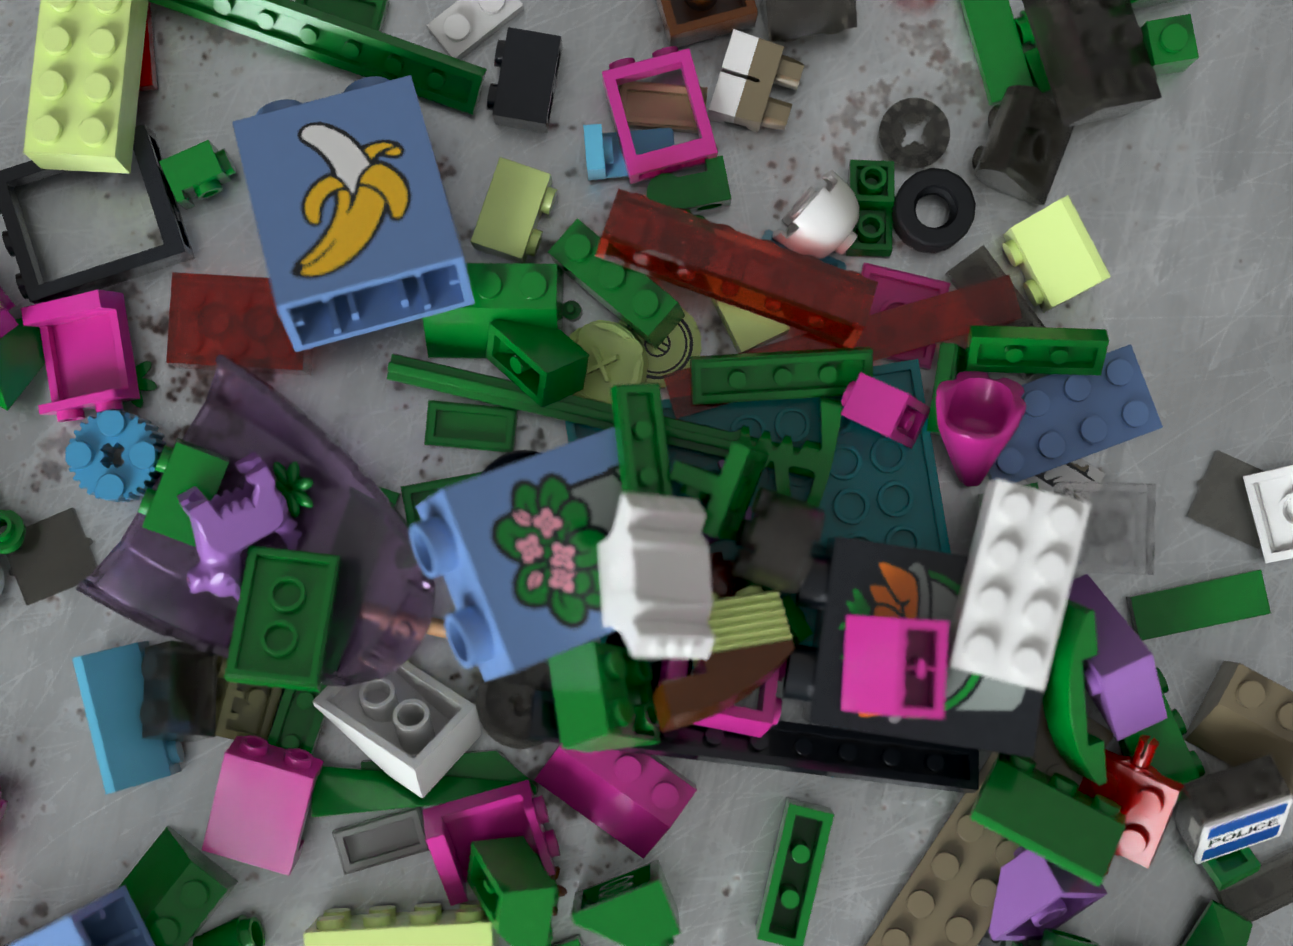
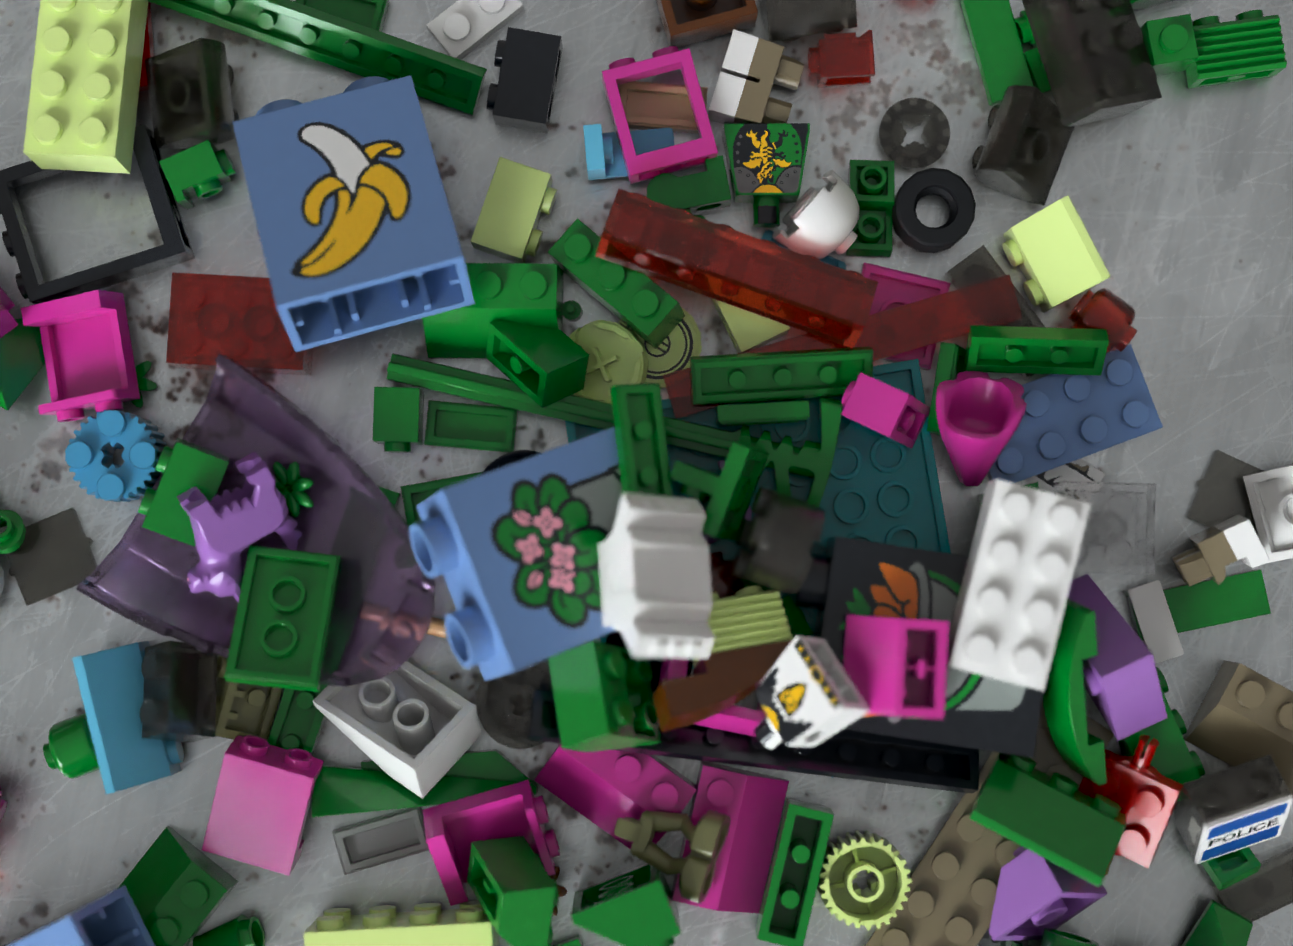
(71, 747): none -> green head
(191, 95): none -> clear smoke brick
(398, 418): none -> green brick
(705, 842): none -> olive piece
(755, 812): none -> dark pink slope
(762, 413): none -> green tile
(766, 166): none -> torso
(806, 696): none -> white torso
(842, 60): none -> clear red window
(884, 890): none -> yellowish green brick
(1107, 312): none -> clear red head
(1156, 621): none -> white sticker
(1219, 547): none -> dark tan hips
(1236, 49): none -> green brick

